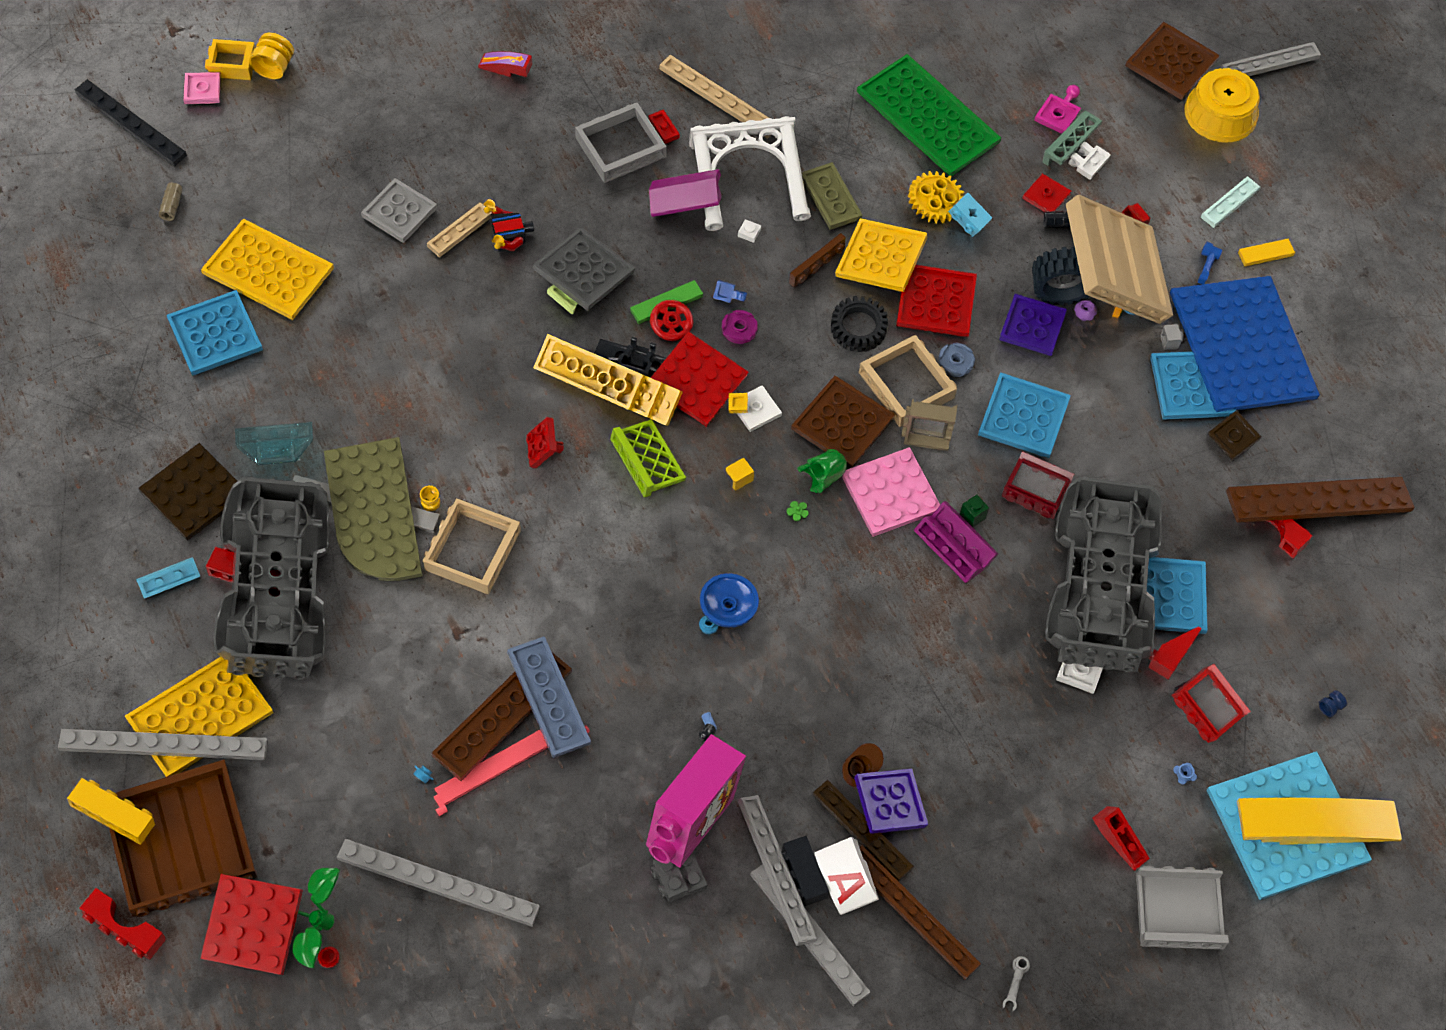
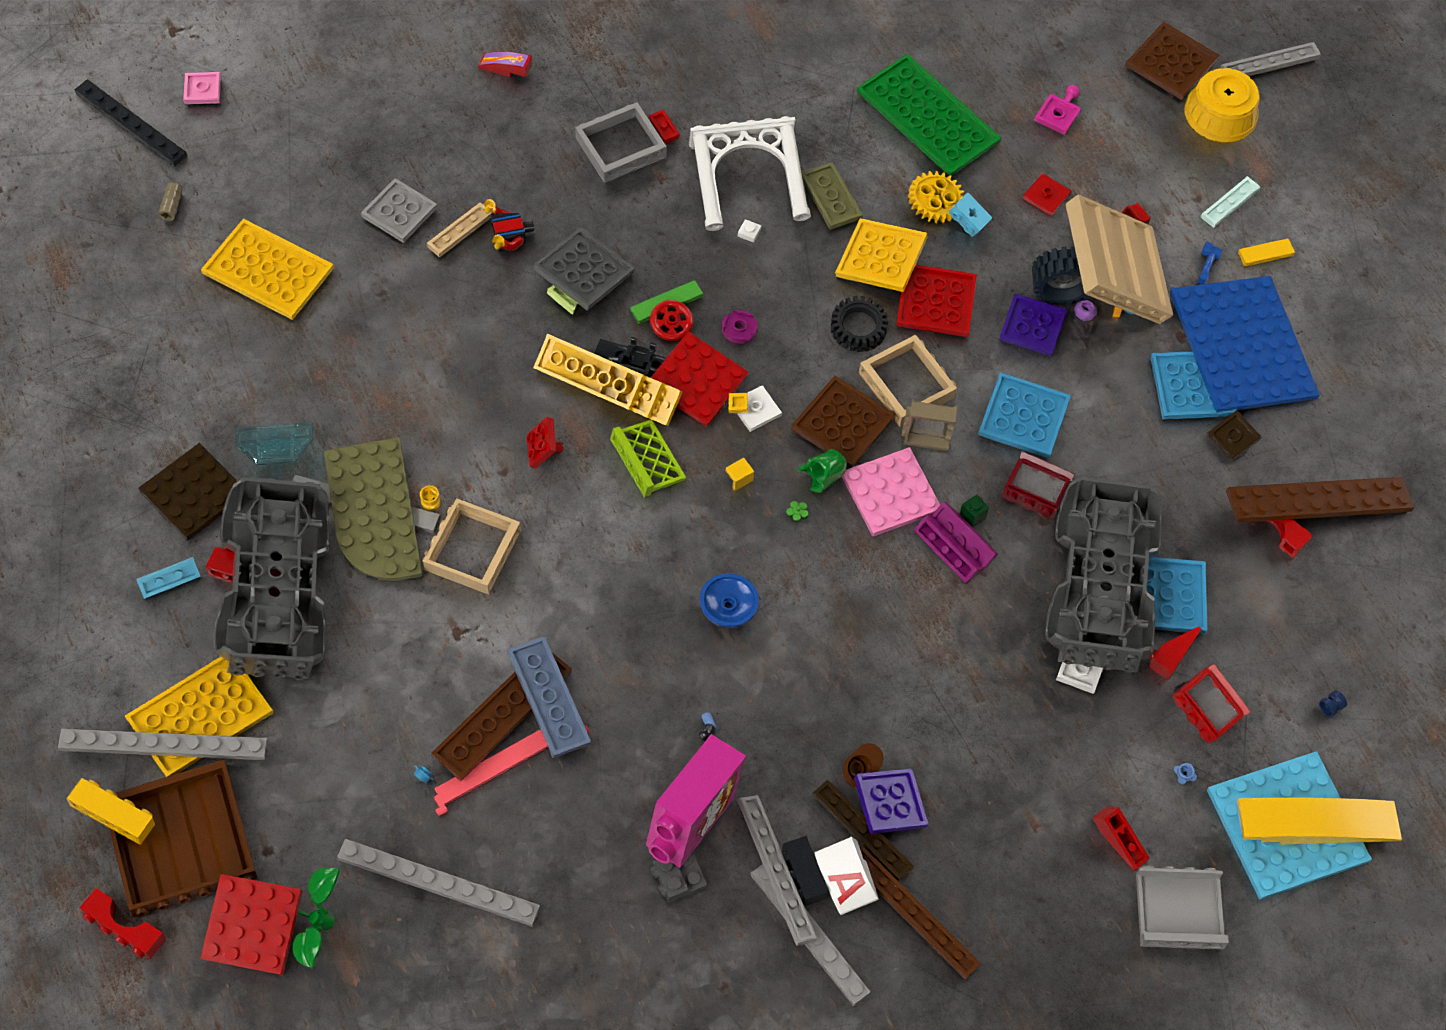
(214, 332): dark azure plate -> none
(230, 71): yellow window -> none
(271, 55): yellow wheel -> none
(328, 957): red plate -> none
(685, 193): magenta slope -> none
(705, 628): dark azure plate -> none
(710, 90): tan plate -> none
(726, 291): plate -> none
(813, 263): reddish brown plate -> none
(958, 352): sand blue plate -> none
(1016, 980): light grey brick -> none
(1056, 219): black axle -> none
(1069, 135): sand green fence -> none
(1092, 163): white plate -> none
(1171, 337): light grey plate -> none

